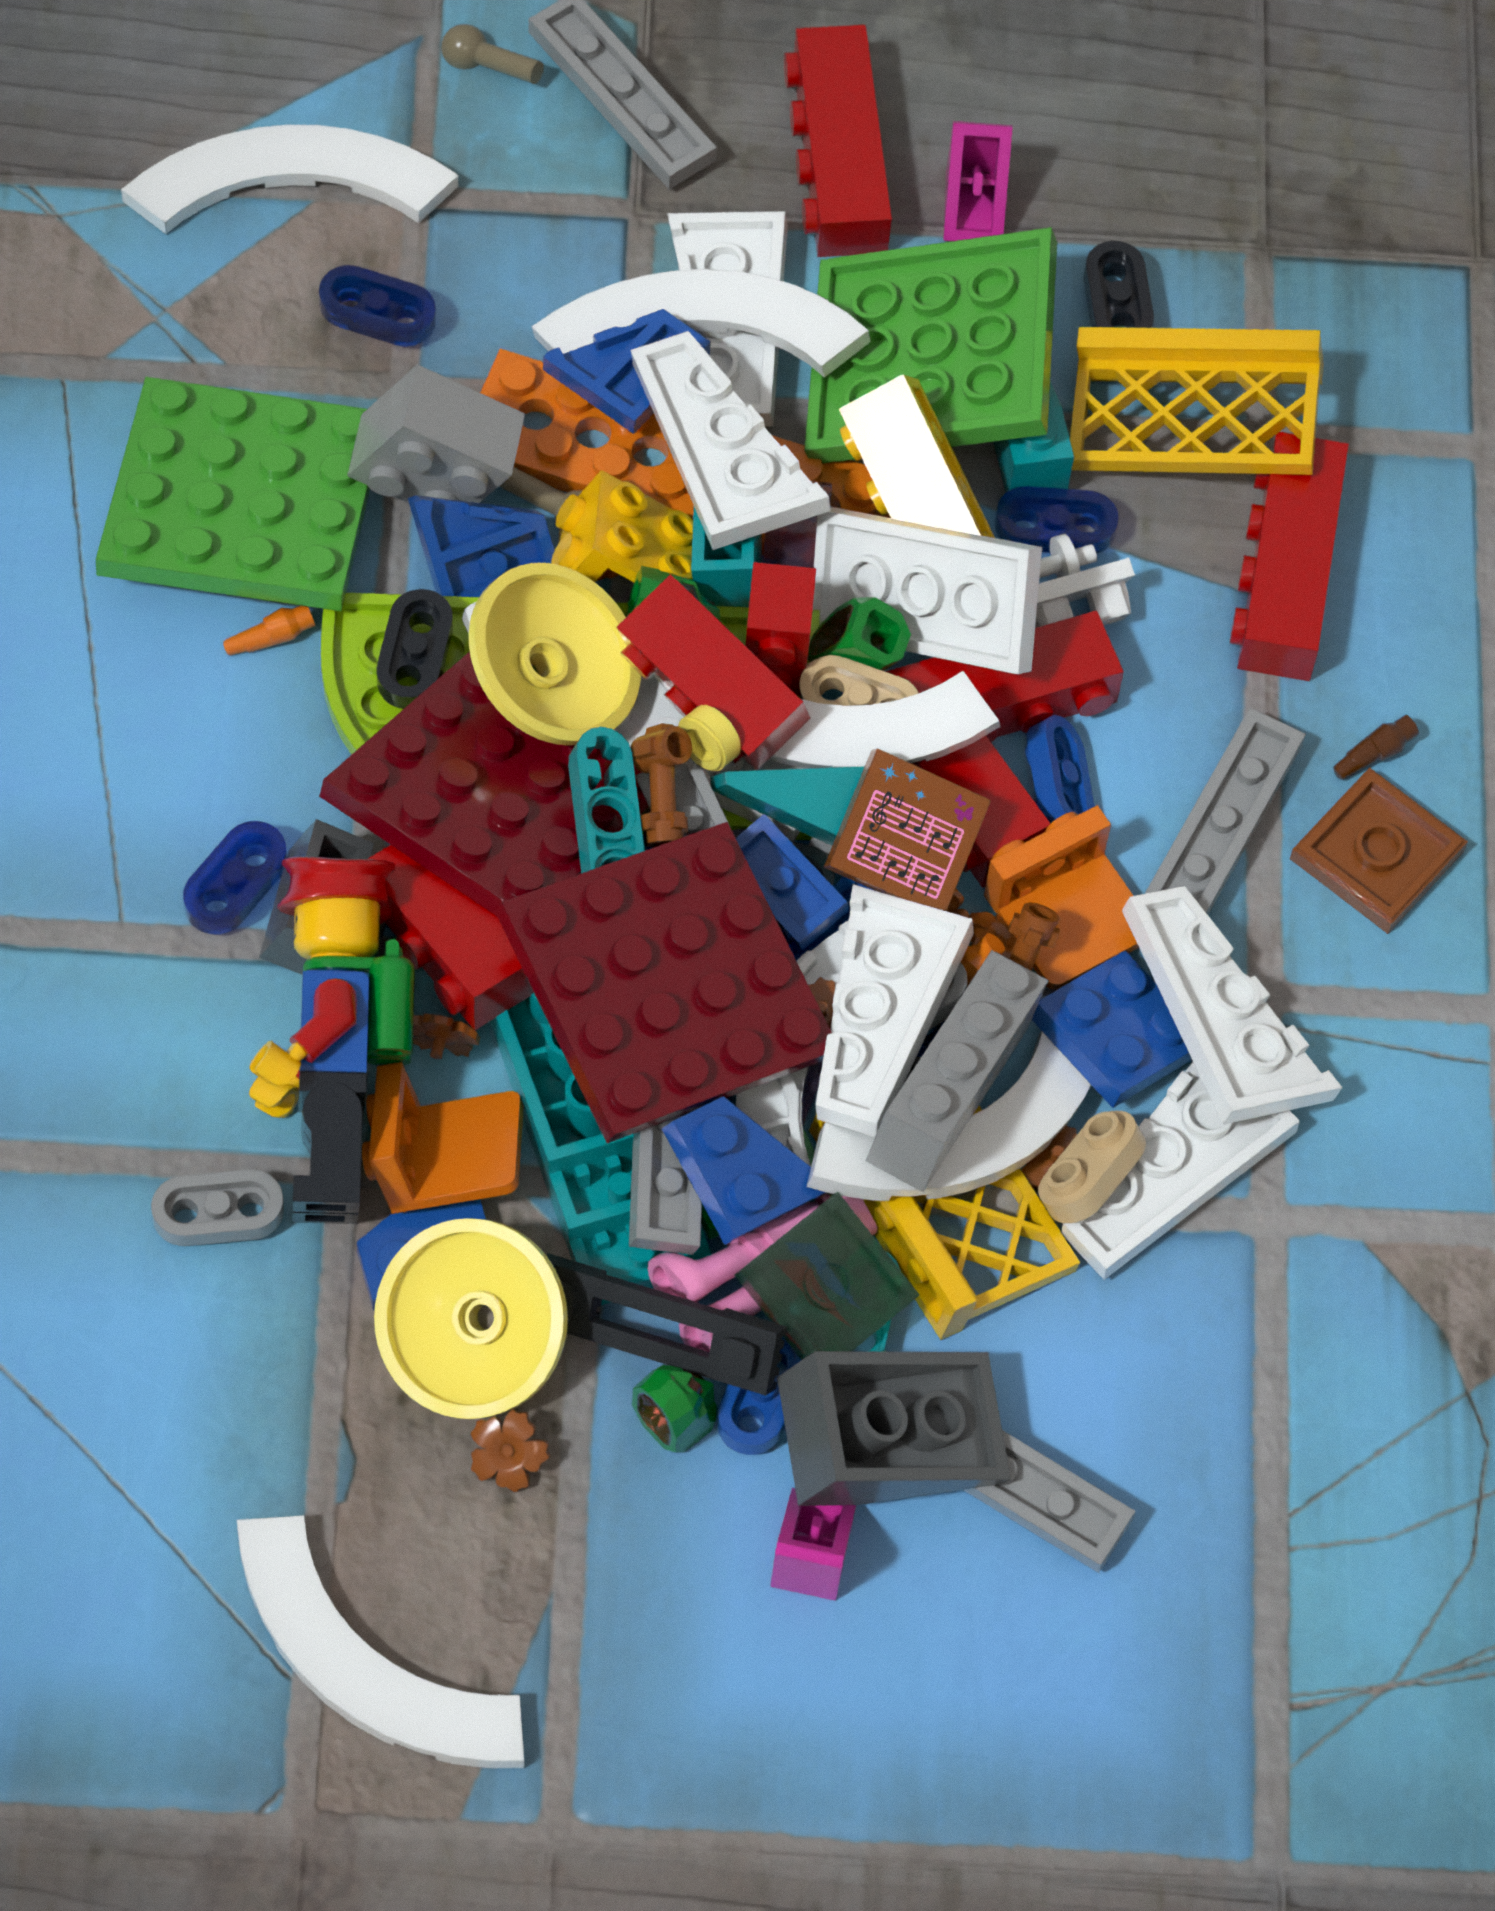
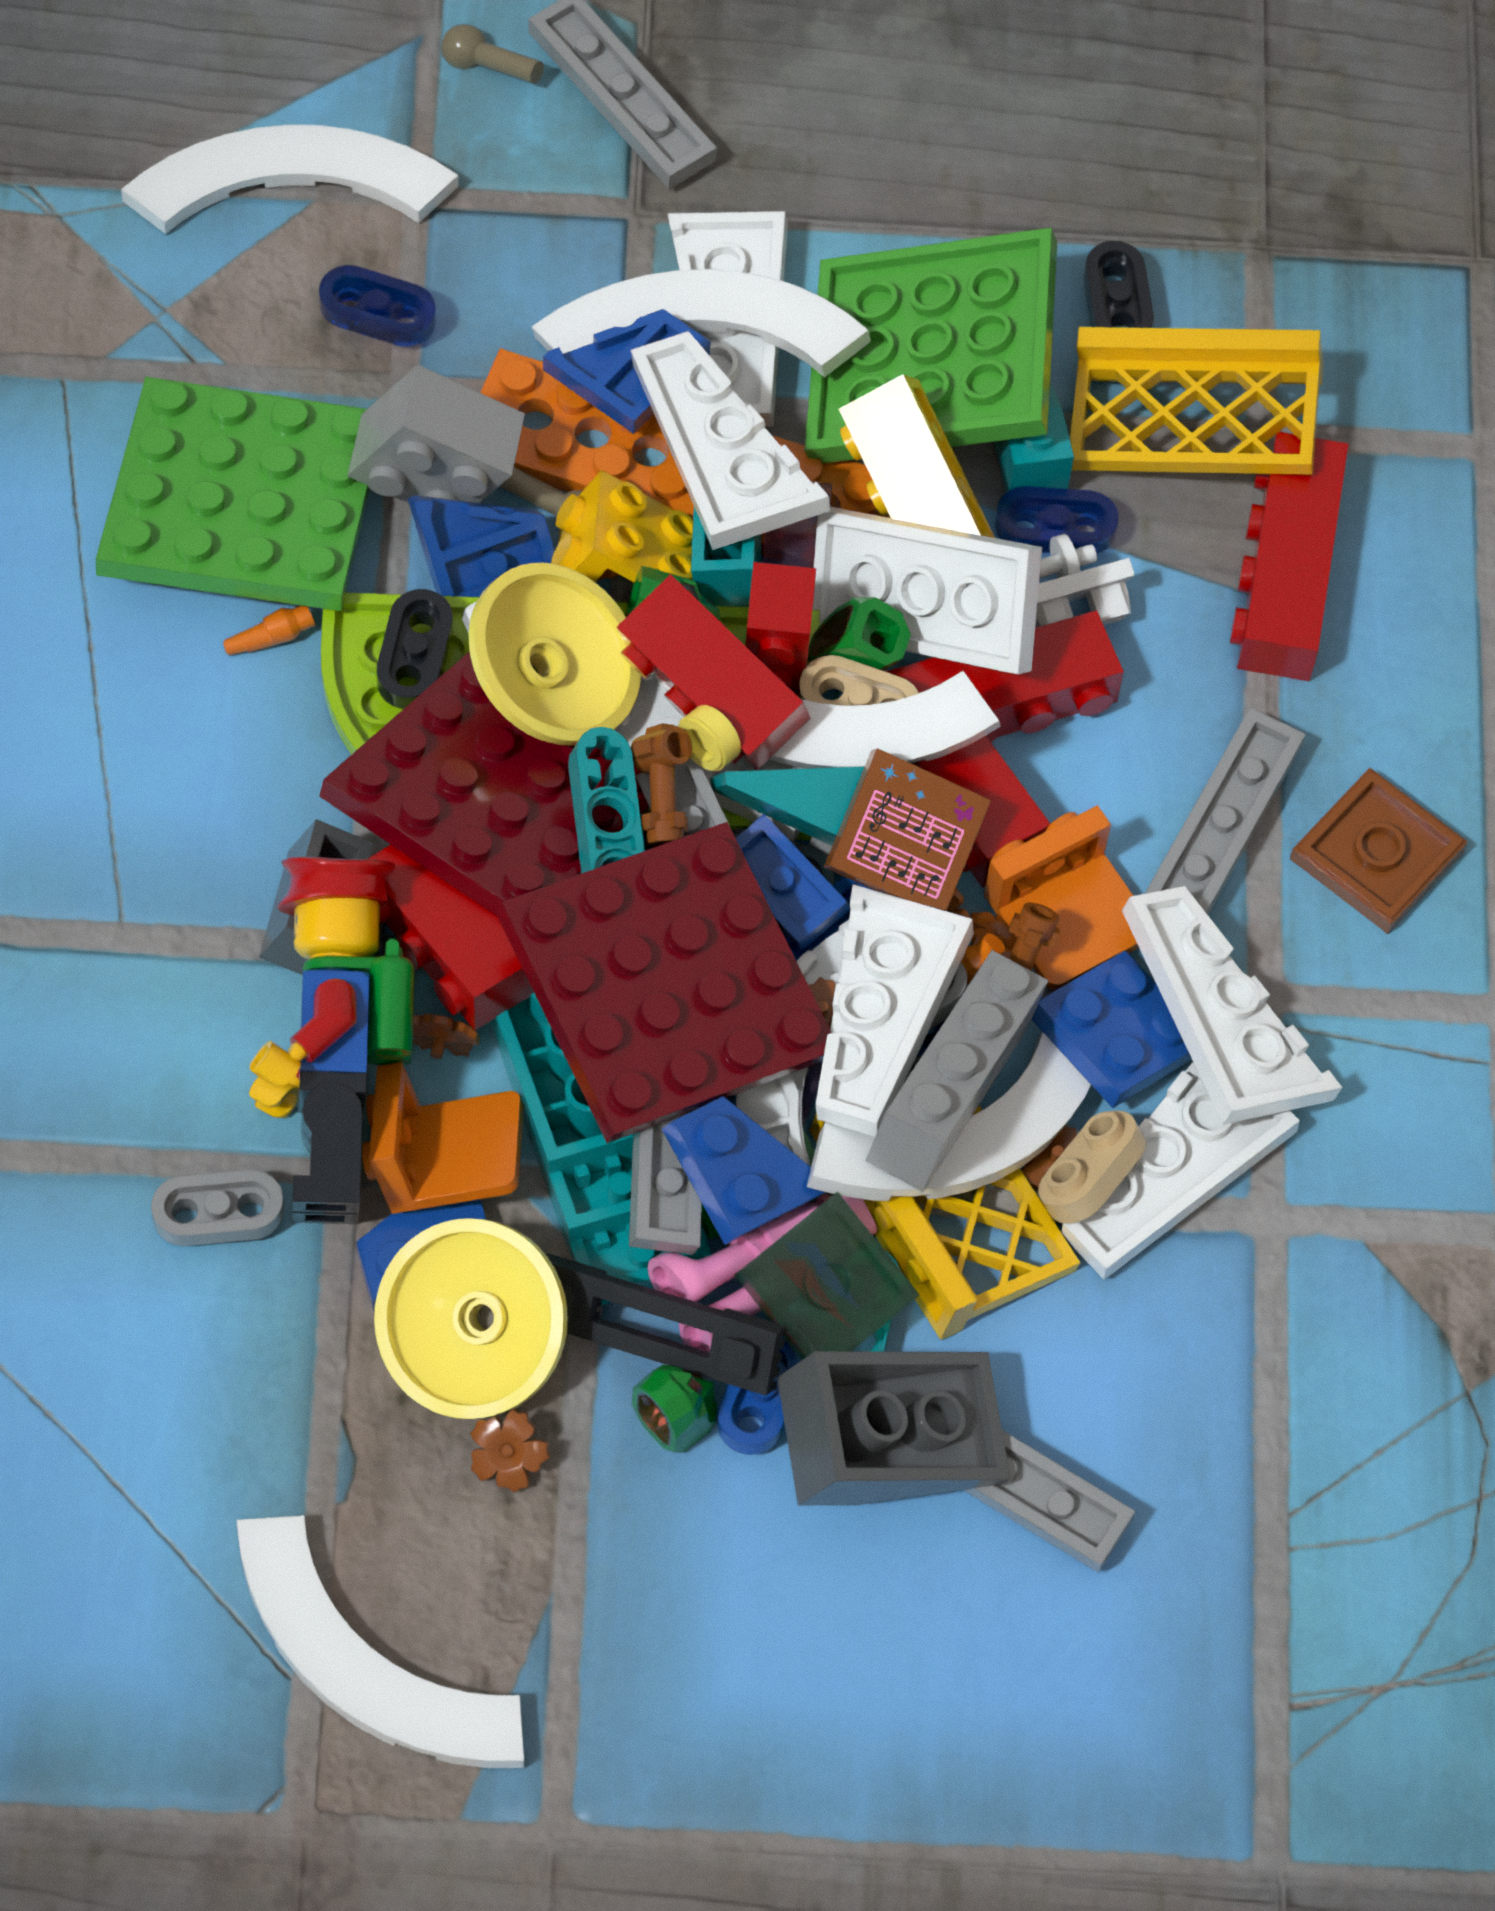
(230, 880): clear blue plate -> none
(812, 1548): dark pink slope -> none
(840, 140): red brick -> none
(976, 180): dark pink slope -> none
(1058, 768): blue plate -> none
(1379, 745): reddish brown piece -> none

